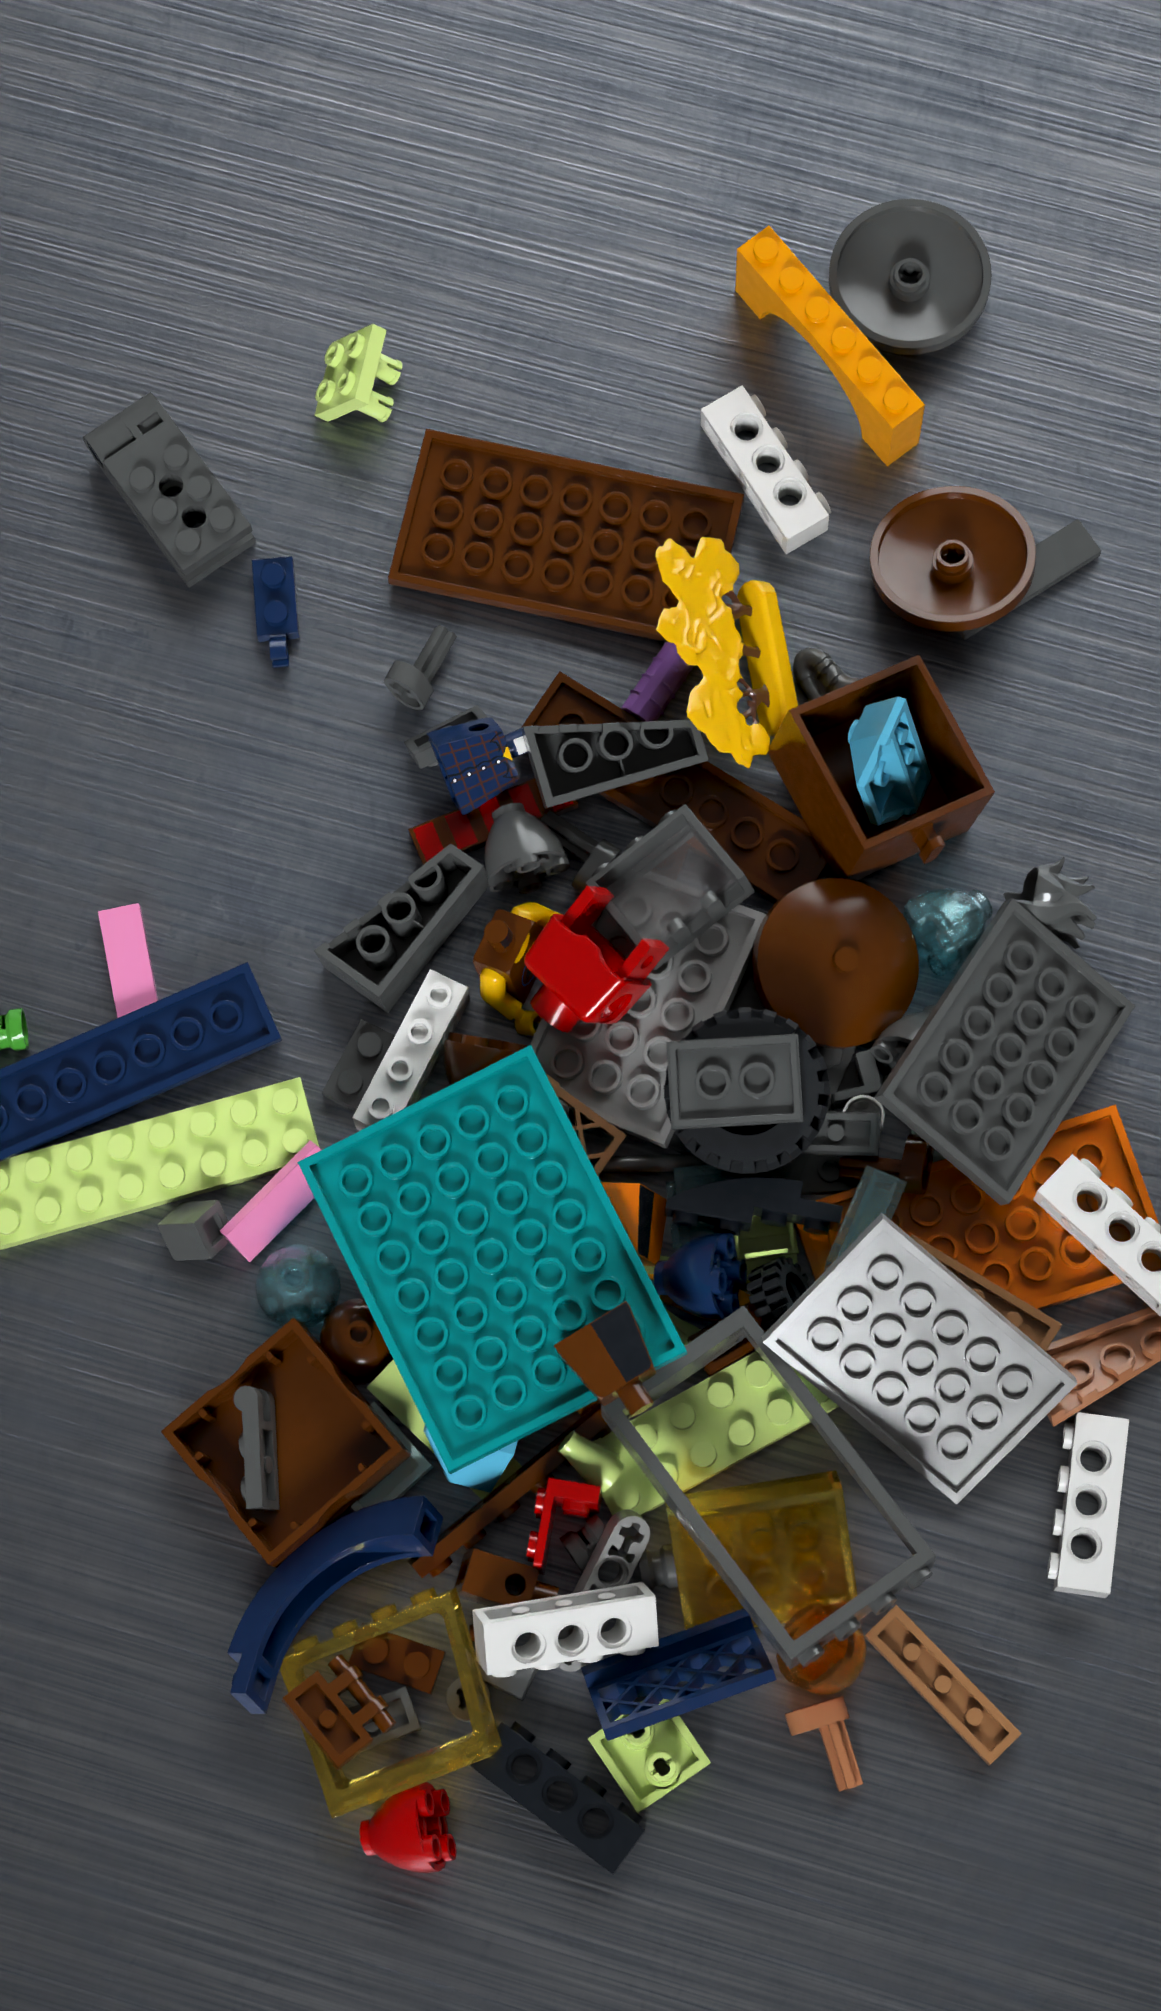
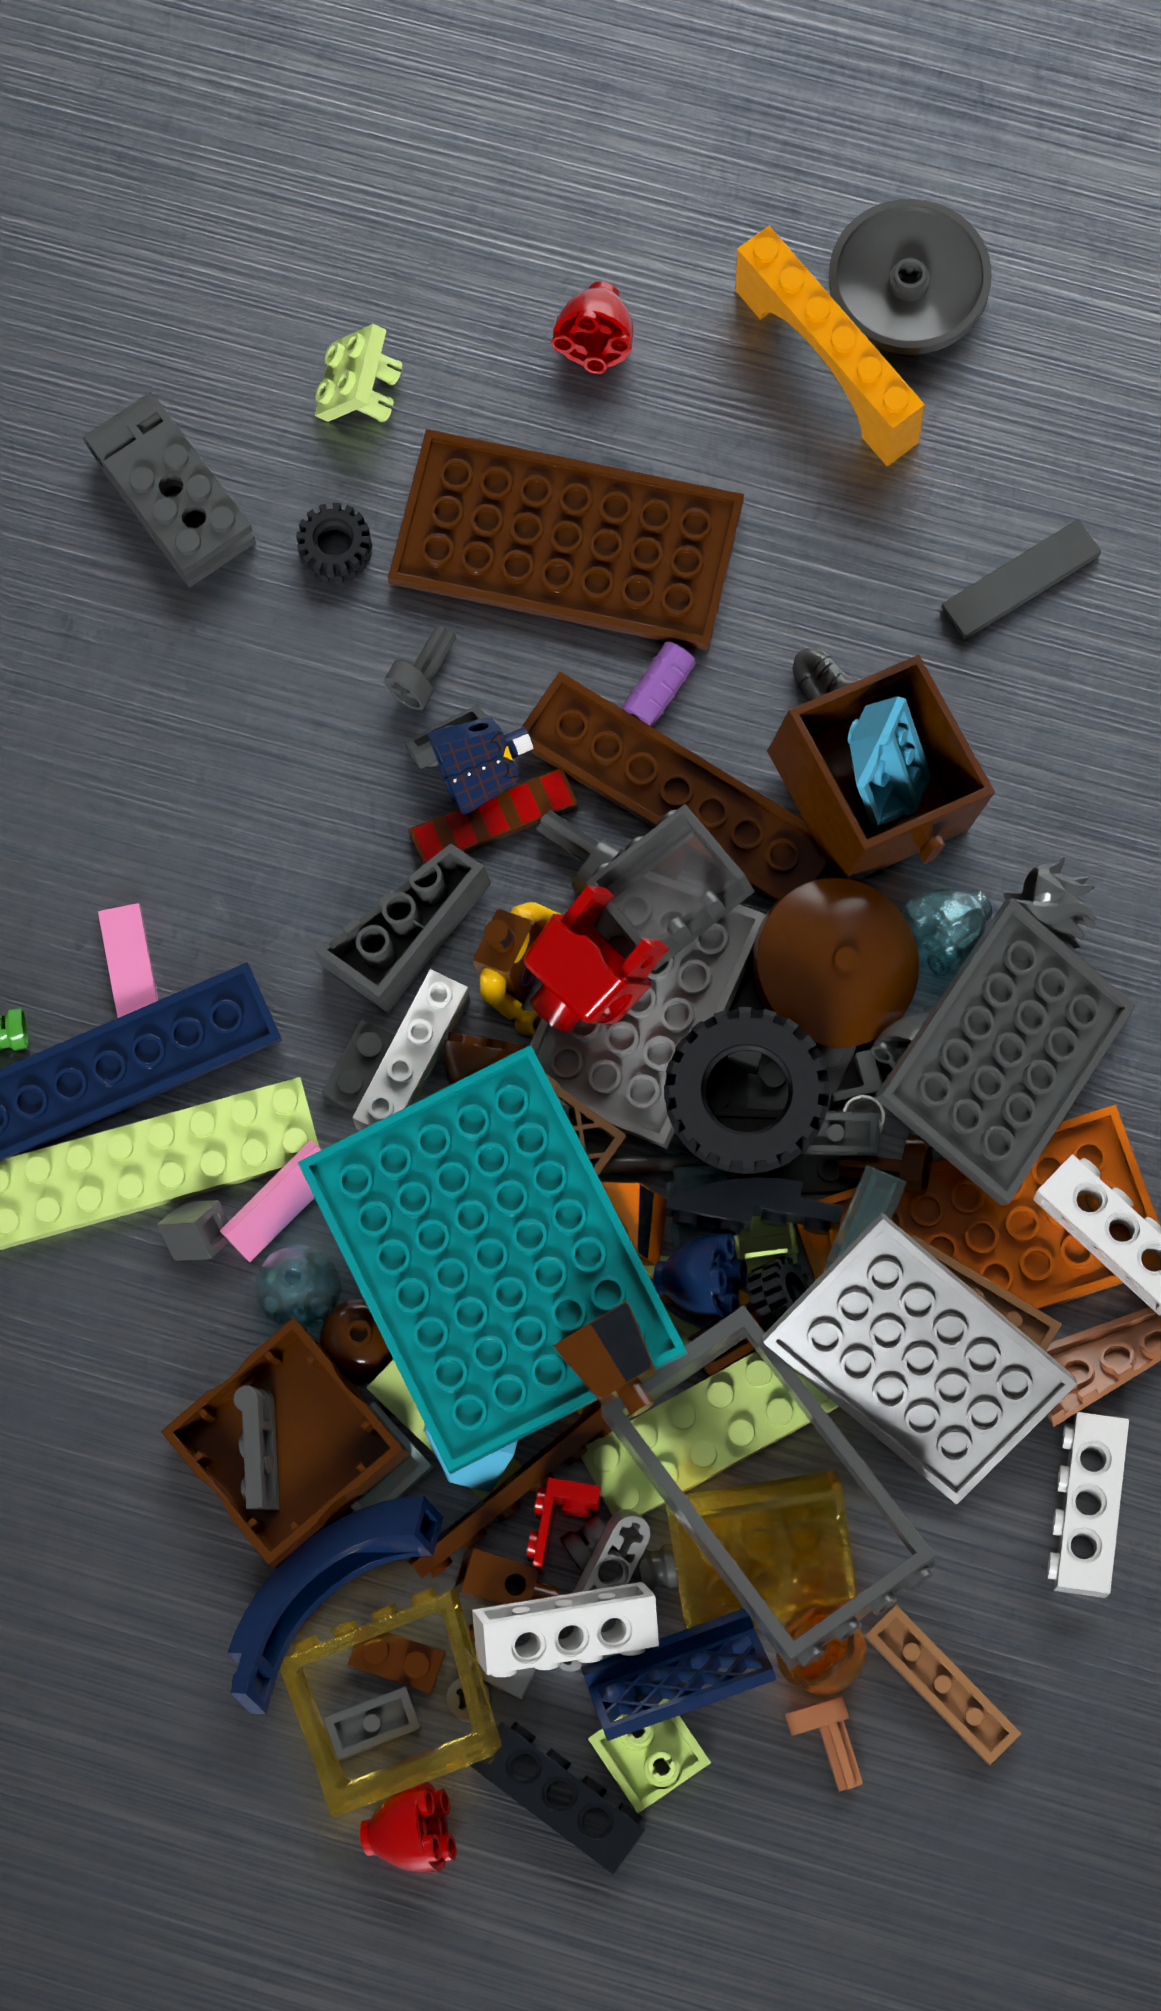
(276, 605): dark blue plate -> none
(327, 1717): reddish brown plate -> none
(328, 520): none -> black tyre
(521, 851): dark grey piece -> none
(592, 1461): yellowish green cone -> none
(594, 328): none -> red piece
(595, 758): dark grey wedge -> none
(708, 638): yellow plant -> none
(734, 1081): dark grey tile -> none
(789, 524): white brick -> none
(952, 558): reddish brown dish -> none

